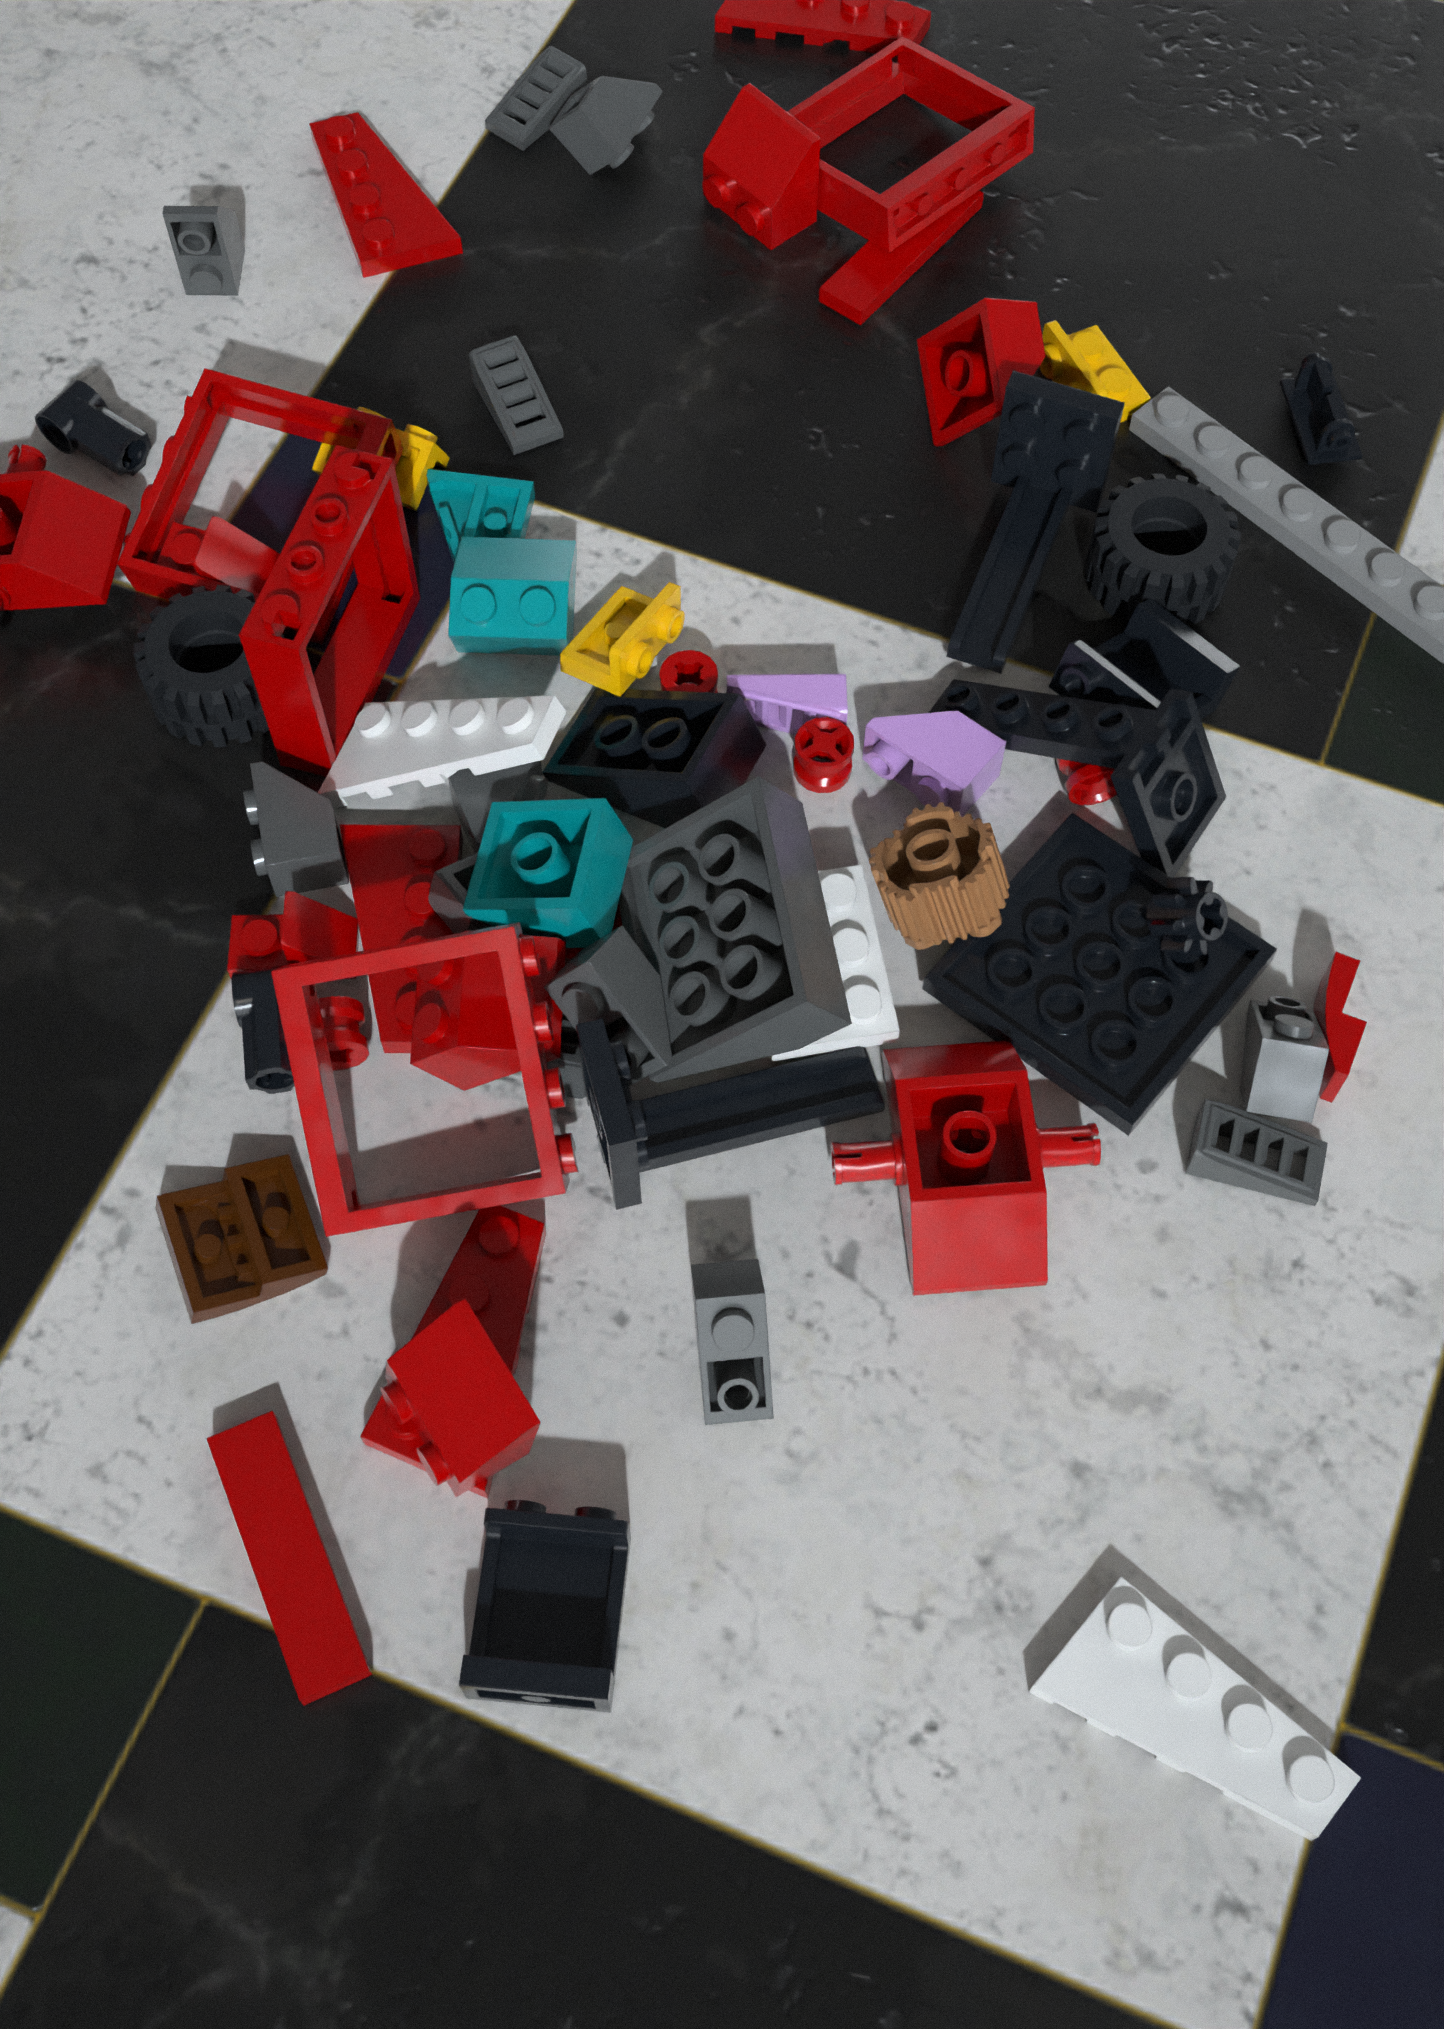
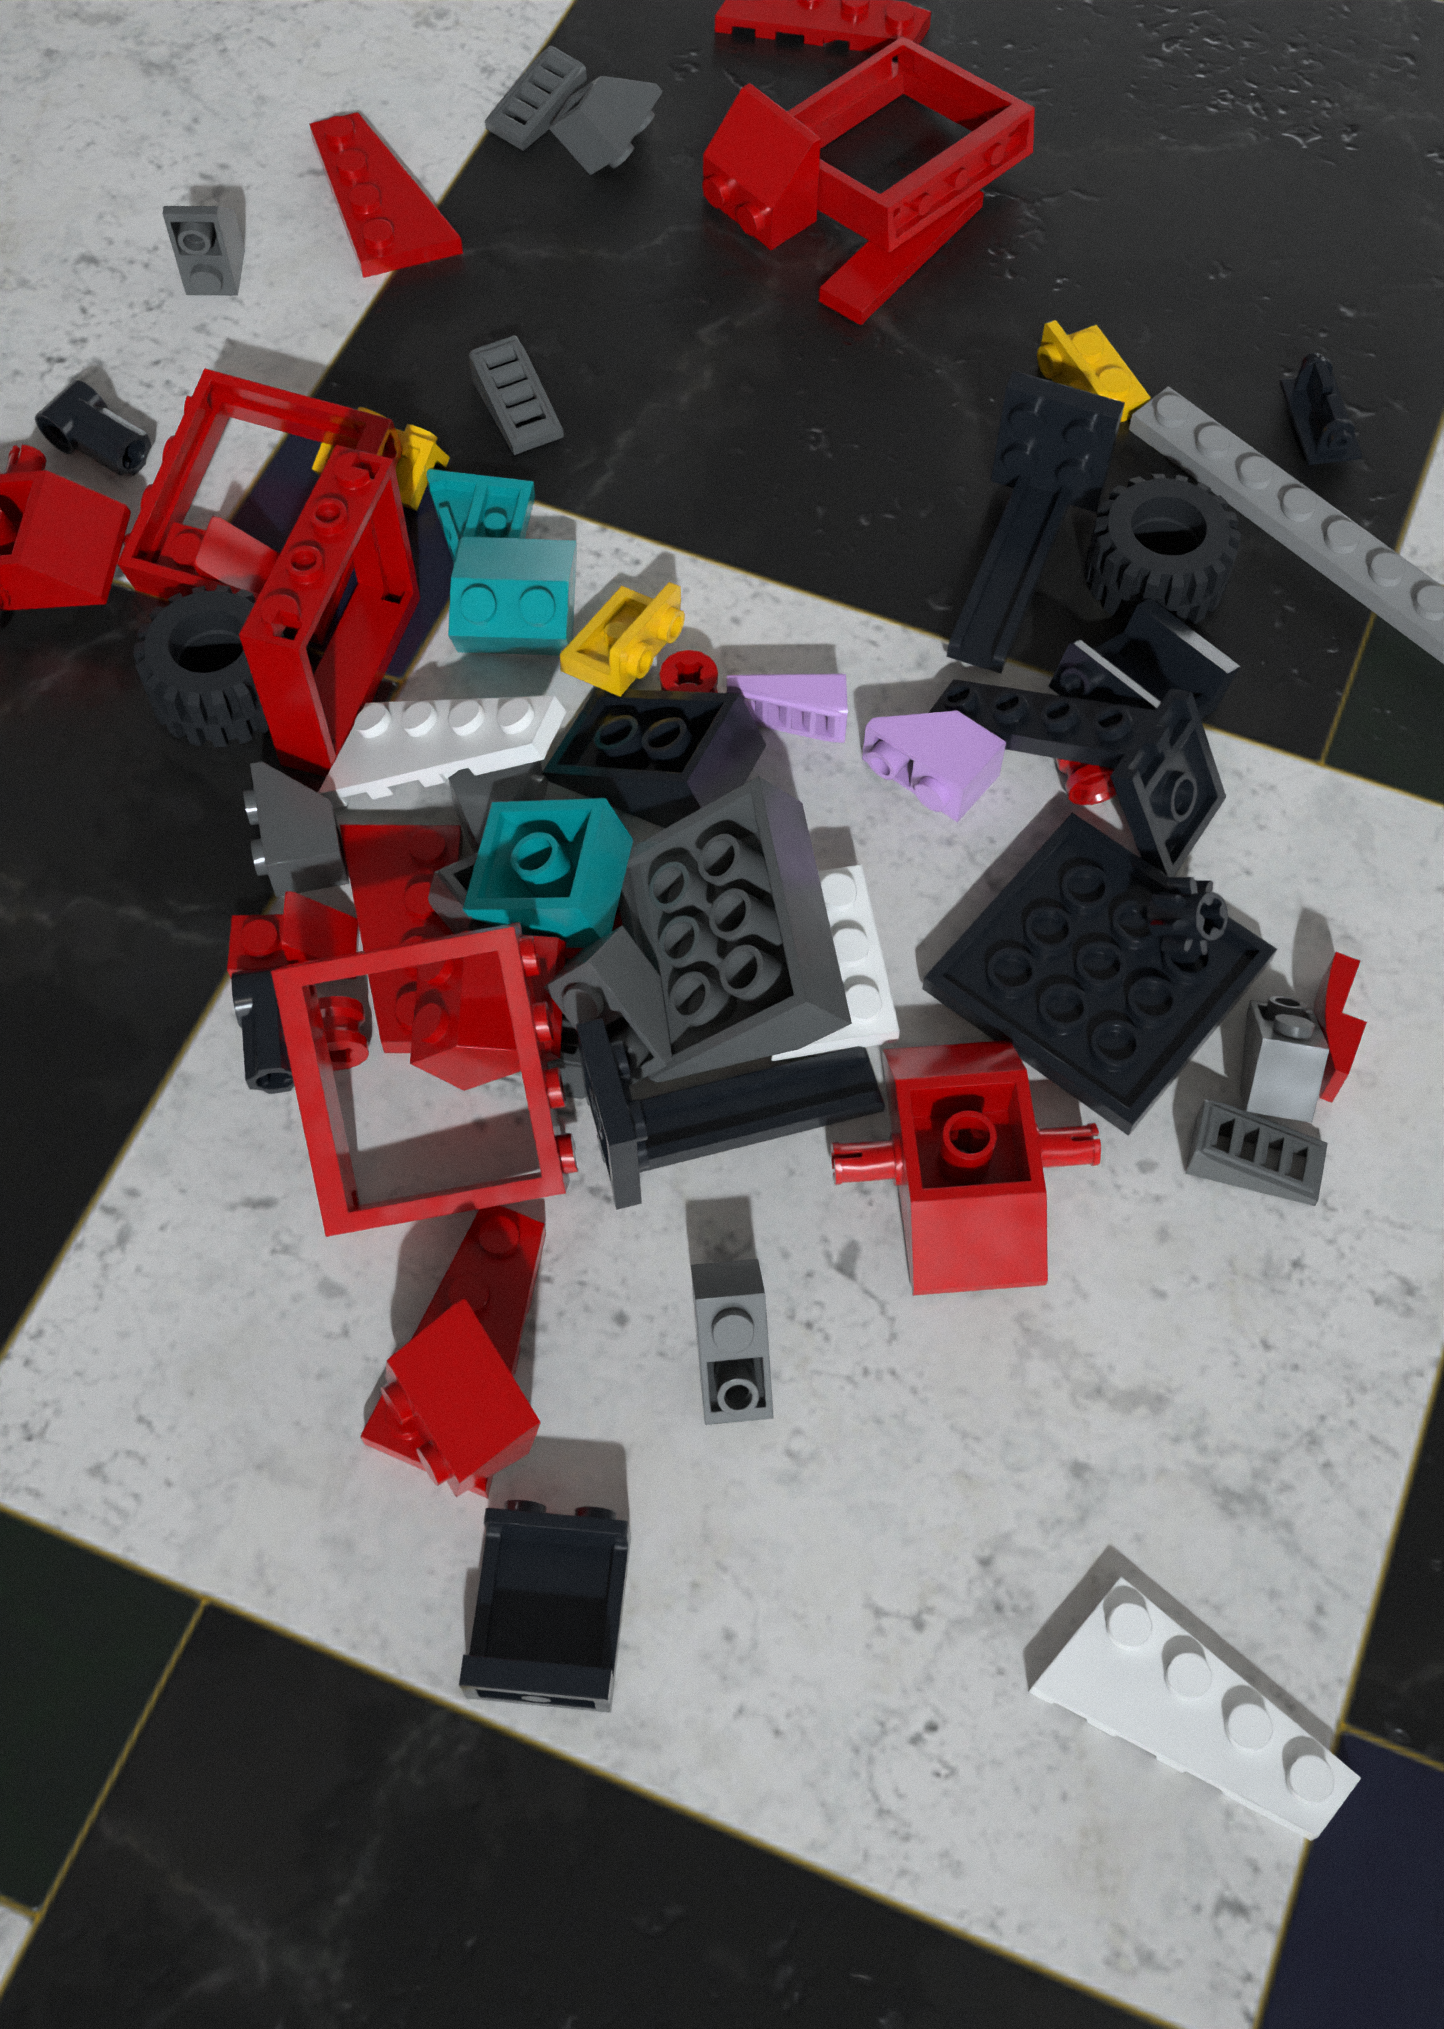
(240, 1238): reddish brown slope -> none
(289, 1558): red tile -> none
(829, 741): red wheel -> none
(941, 877): medium nougat brick -> none
(972, 360): red slope -> none

